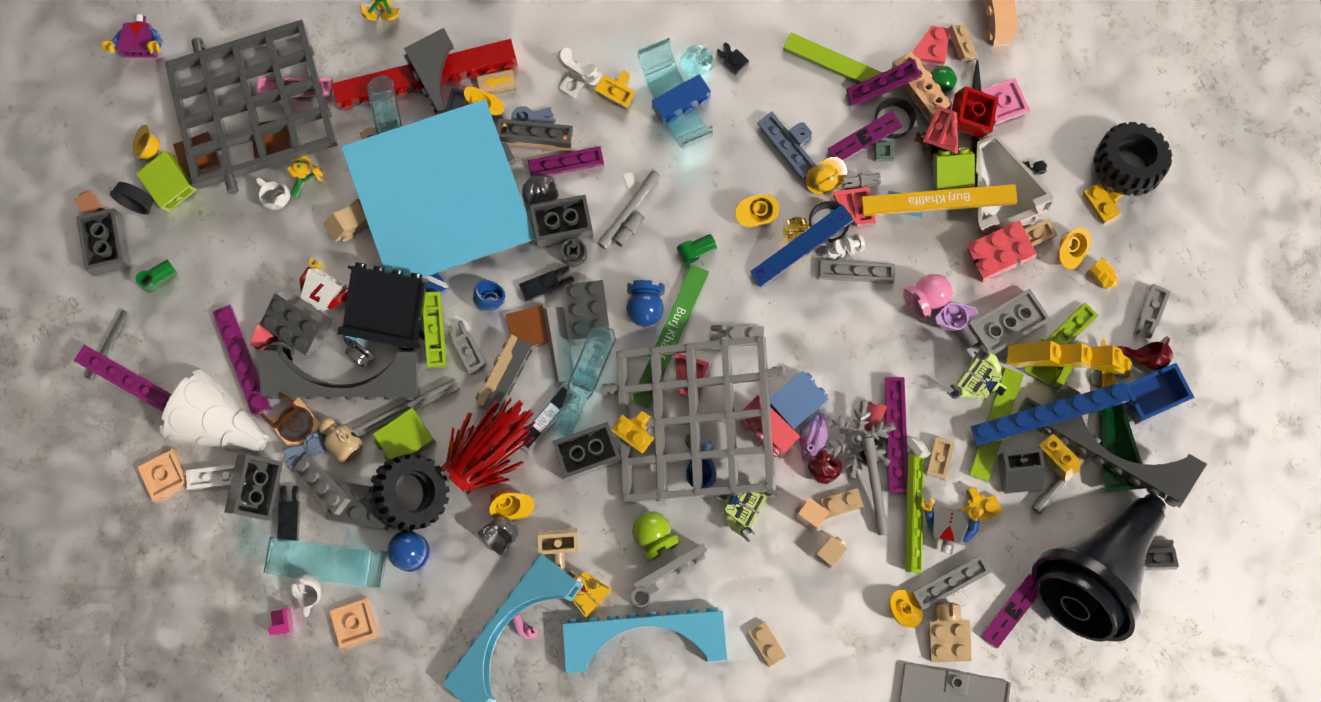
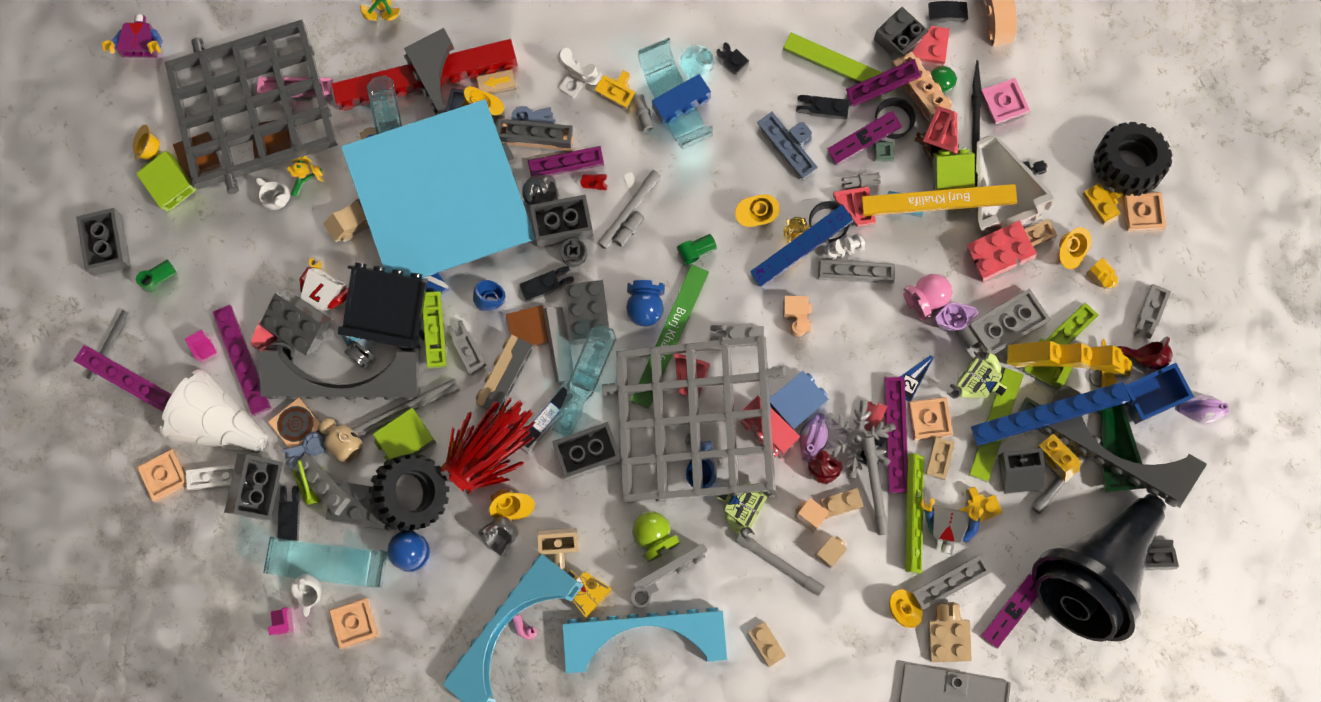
(89, 202): nougat brick -> none
(132, 198): black tyre -> none
(201, 345): none -> dark pink panel
(285, 417): reddish brown piece -> none
(308, 494): none -> lime plant
(594, 181): none -> red piece
(634, 431): yellow hinge -> none
(643, 113): none -> light grey pin
(797, 308): none -> light nougat brick
(807, 581): none -> light grey piece
(824, 107): none -> black hinge
(825, 175): yellow piece -> none
(900, 32): none -> dark grey slope
(914, 377): none -> sticker
(918, 448): white tile -> none
(930, 418): none -> light nougat tile
(948, 10): none -> black slope
(962, 42): tan plate -> none
(974, 111): red brick -> none
(1144, 212): none -> light nougat tile
(1204, 409): none -> lavender hat

